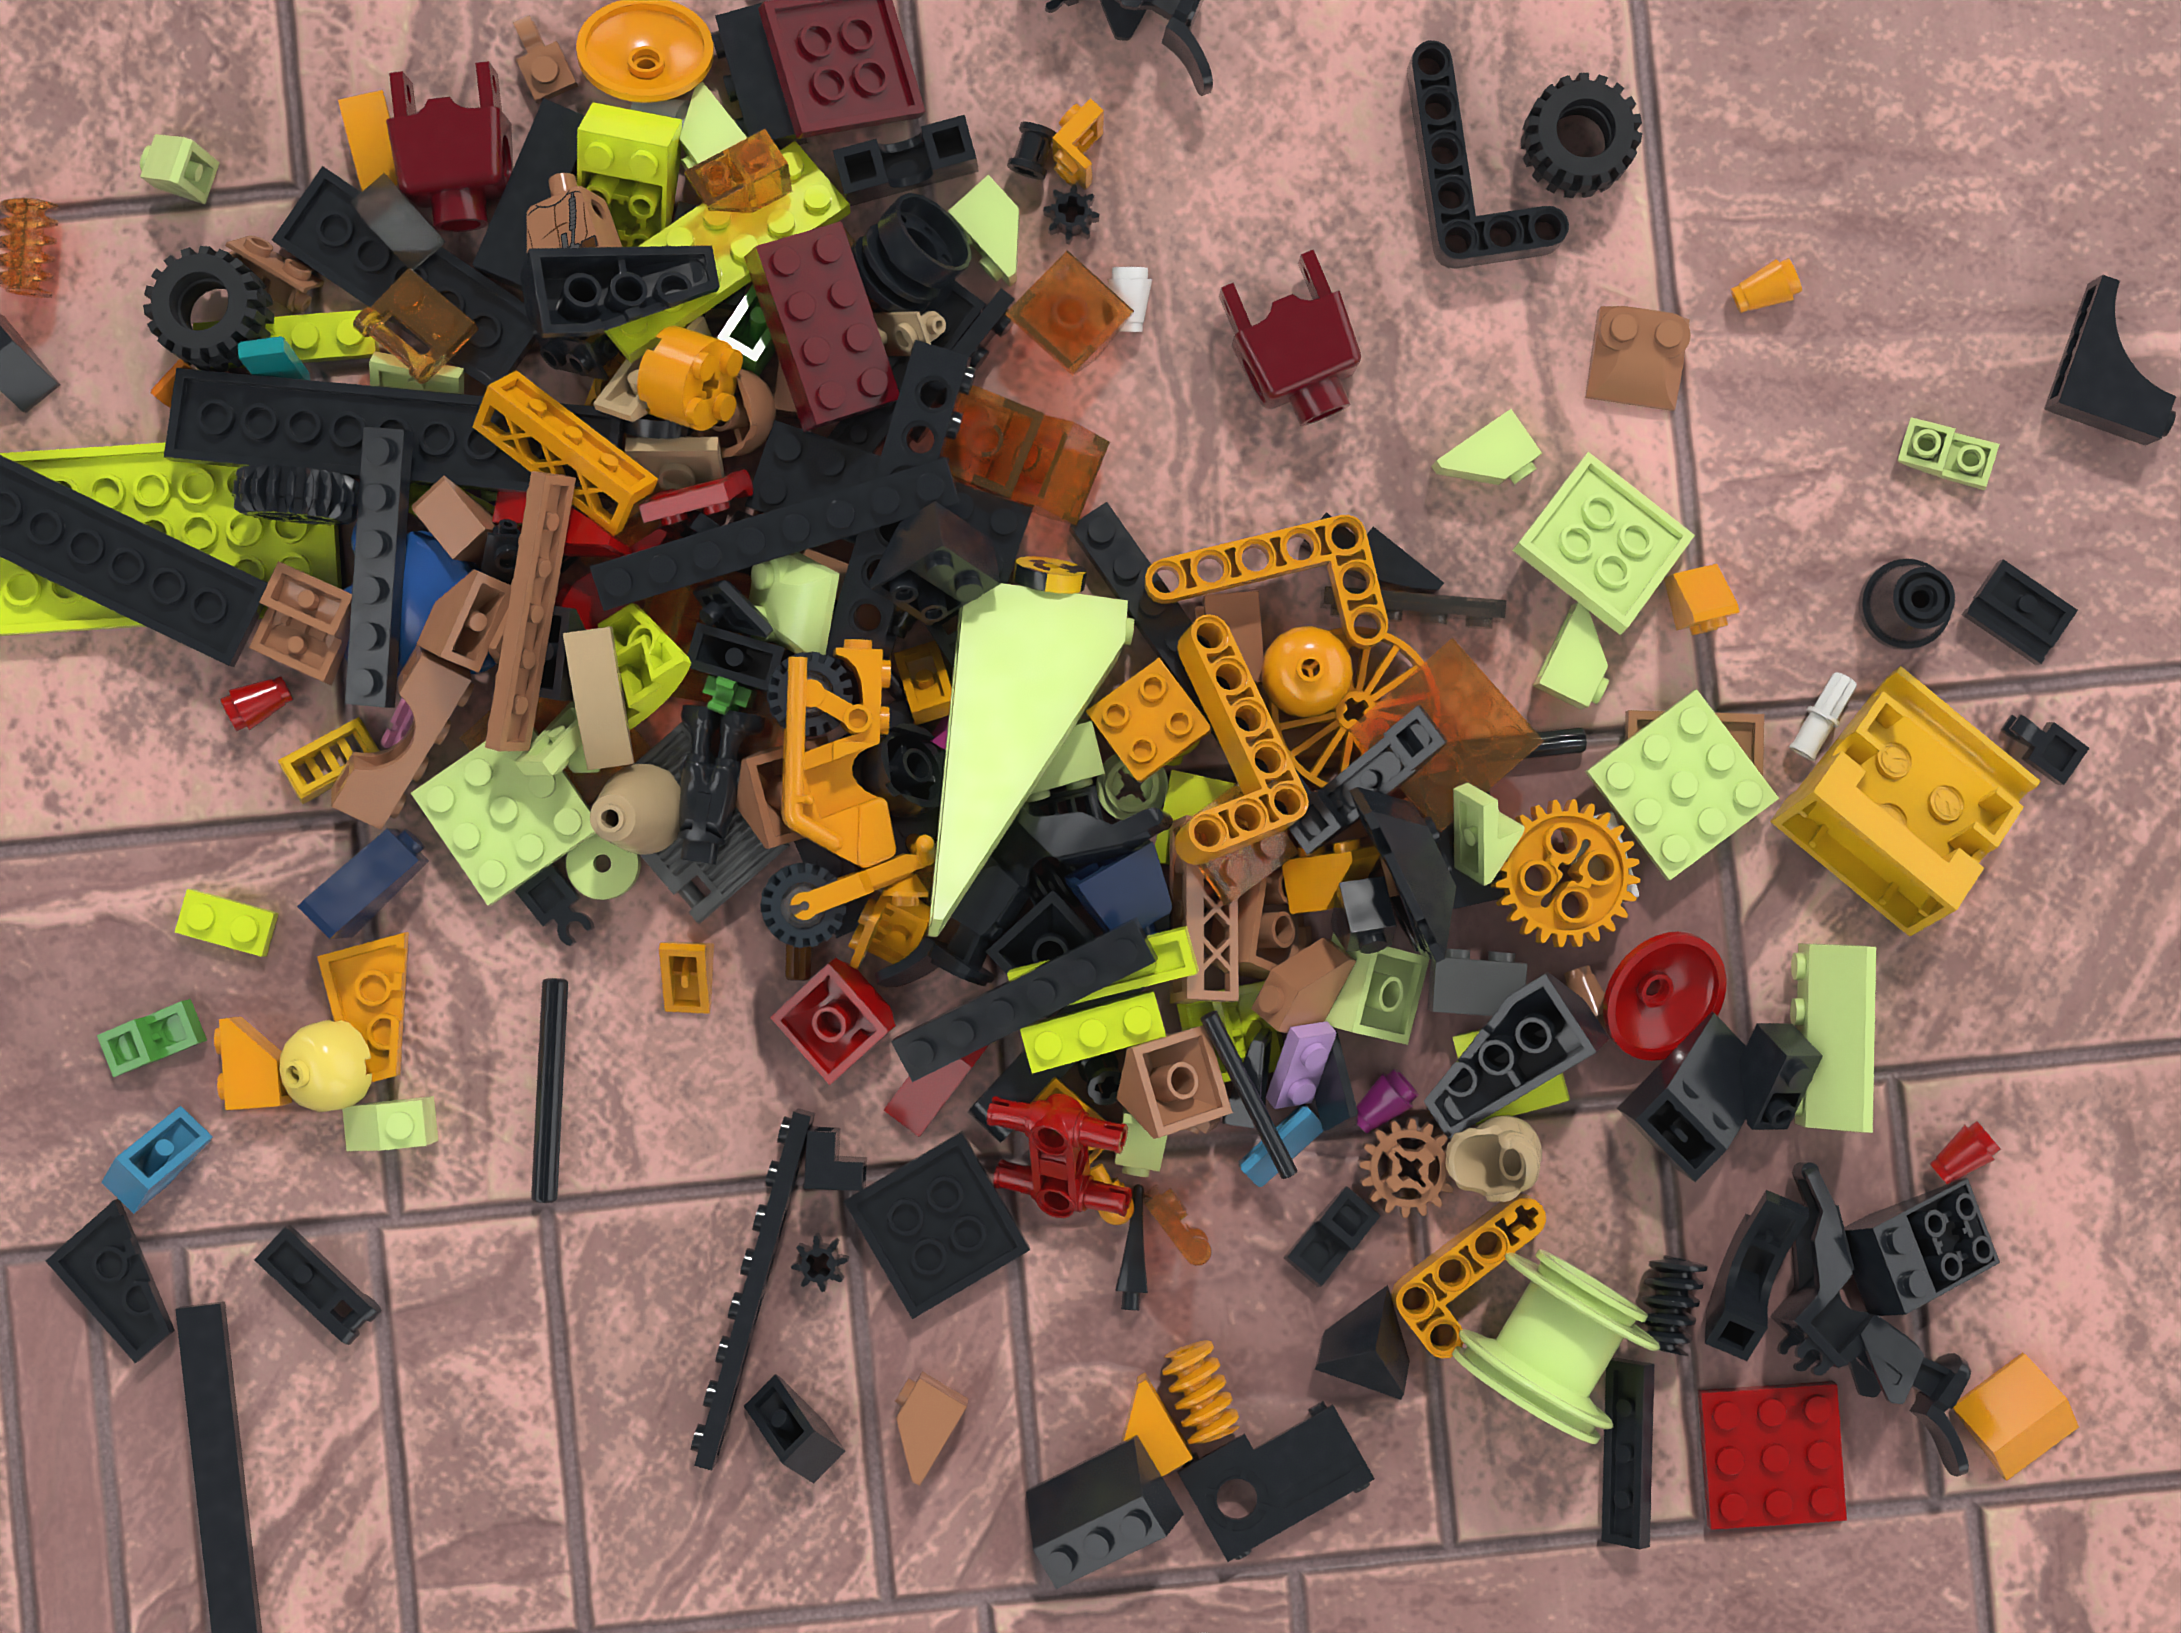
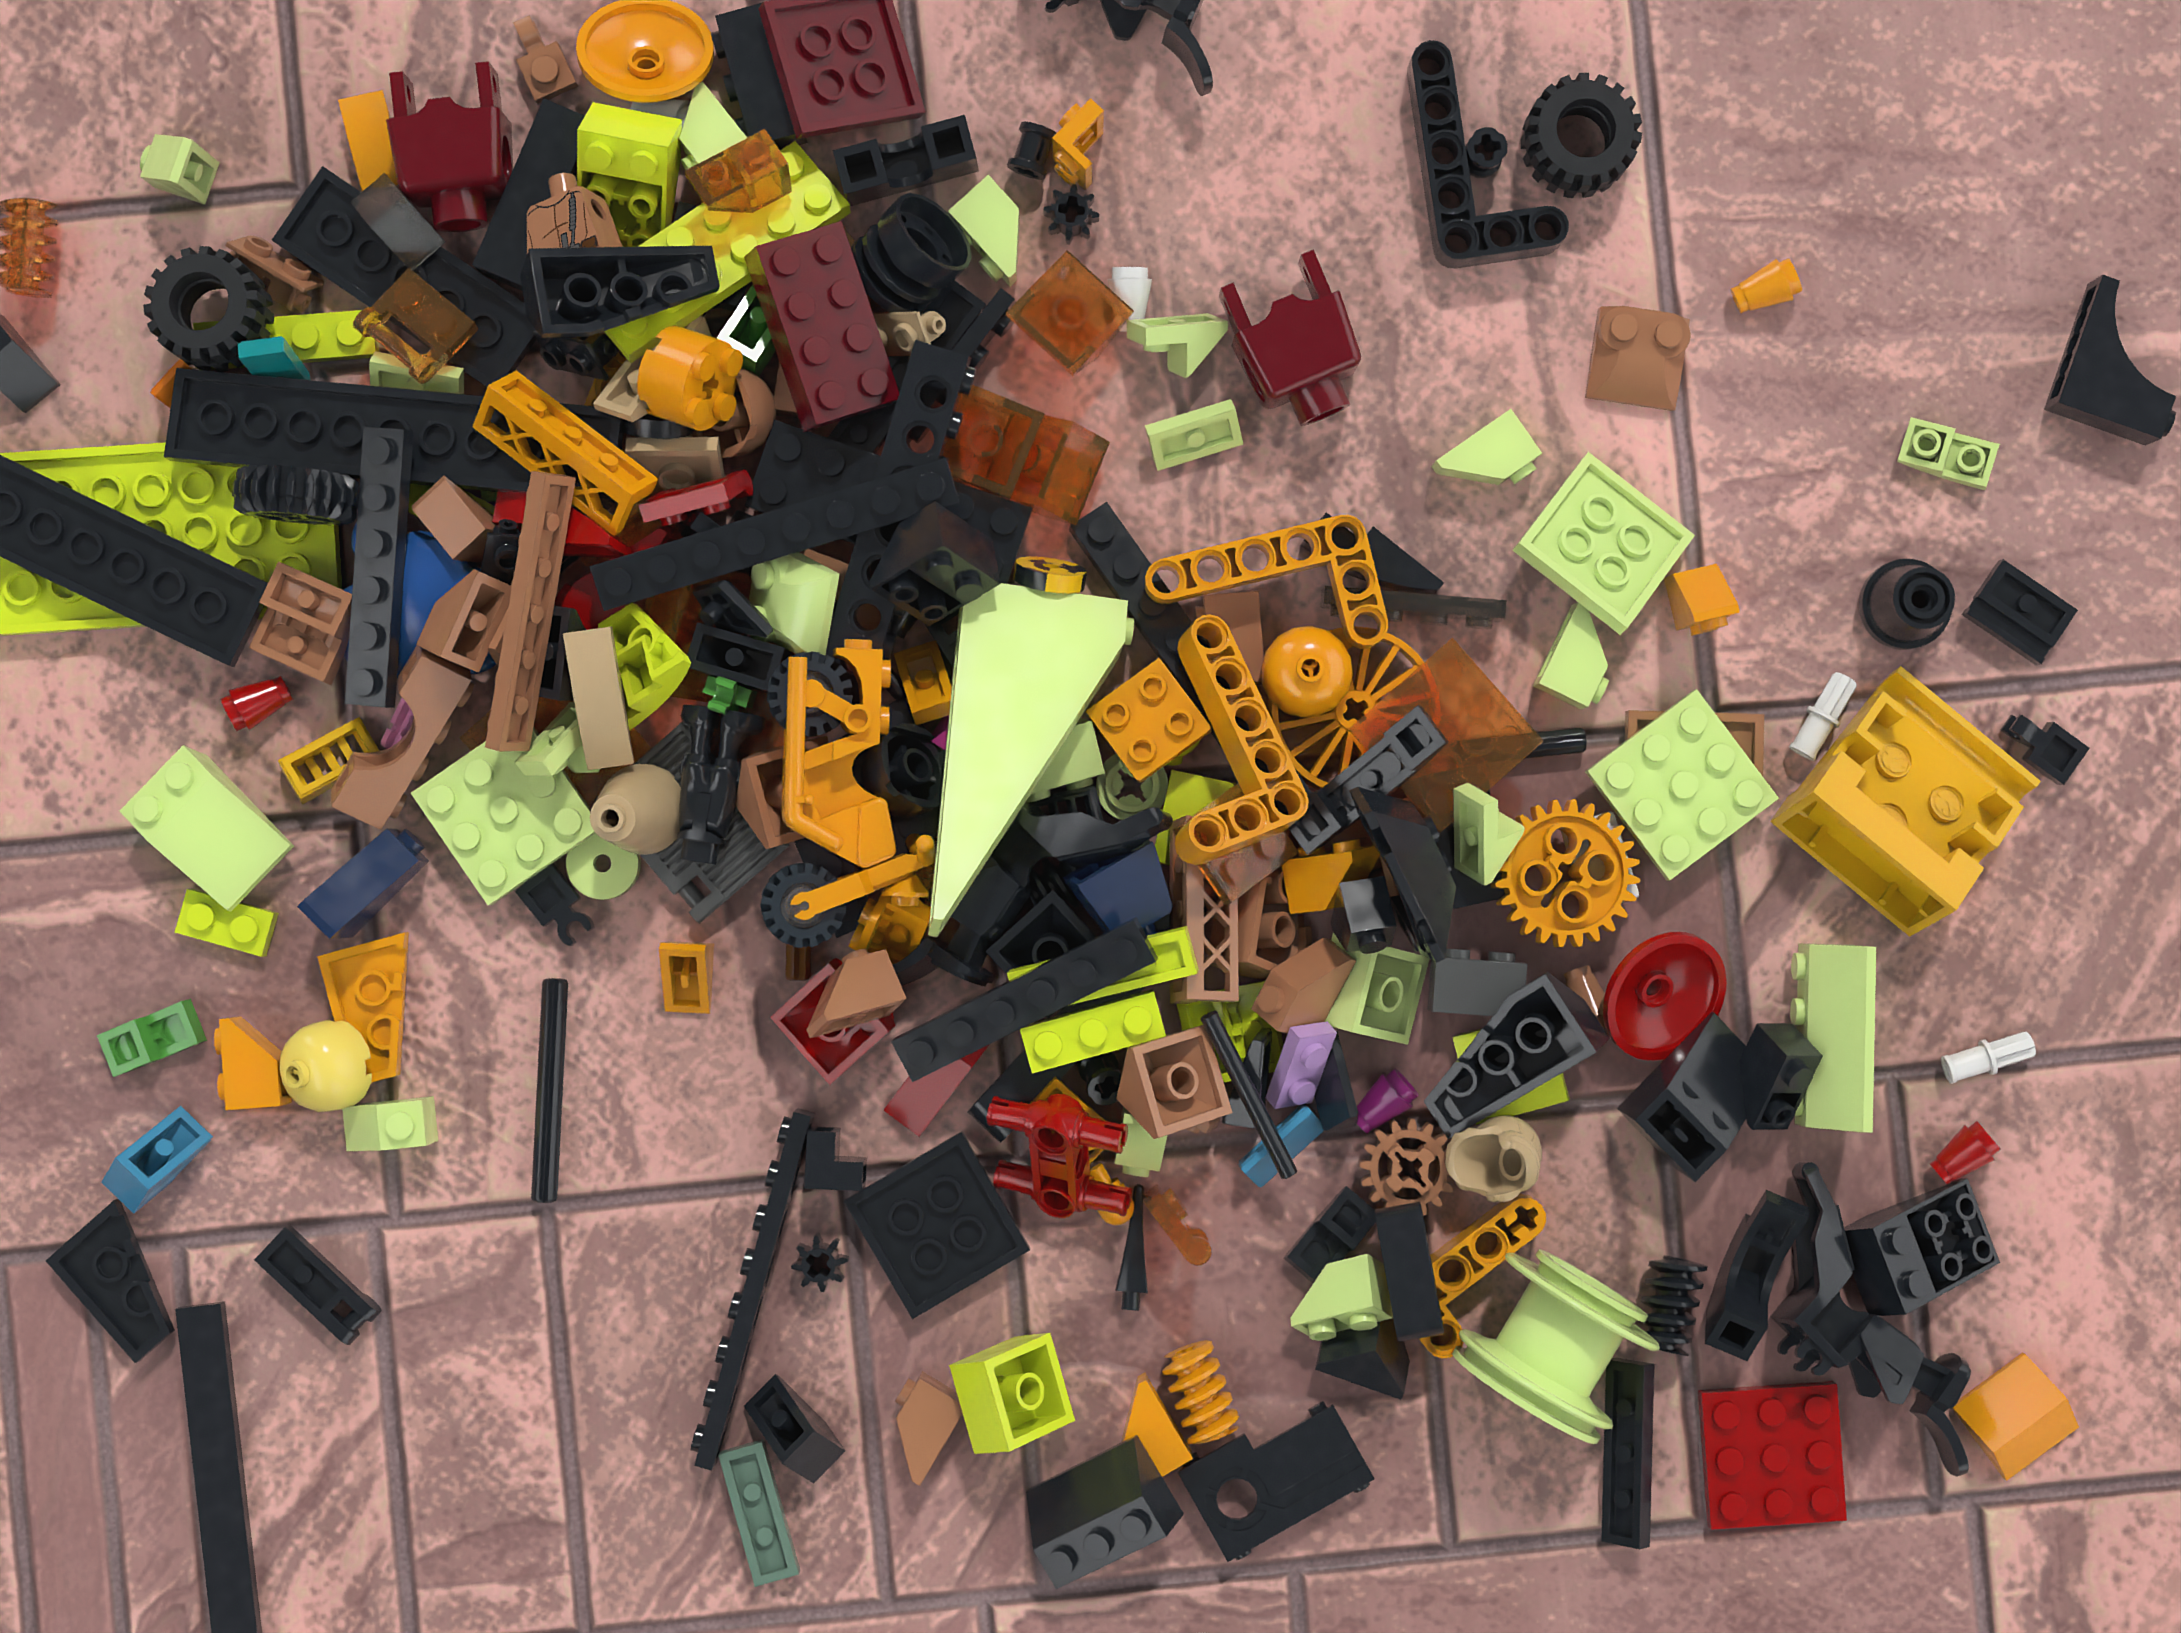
(207, 827): none -> yellowish green slope
(759, 1512): none -> sand green plate
(857, 993): none -> nougat slope
(1012, 1393): none -> neon yellow brick
(1184, 338): none -> yellowish green slope
(1194, 434): none -> yellowish green plate
(1344, 1297): none -> yellowish green slope
(1409, 1272): none -> black beam
(1492, 142): none -> black bush
(1988, 1057): none -> white axle

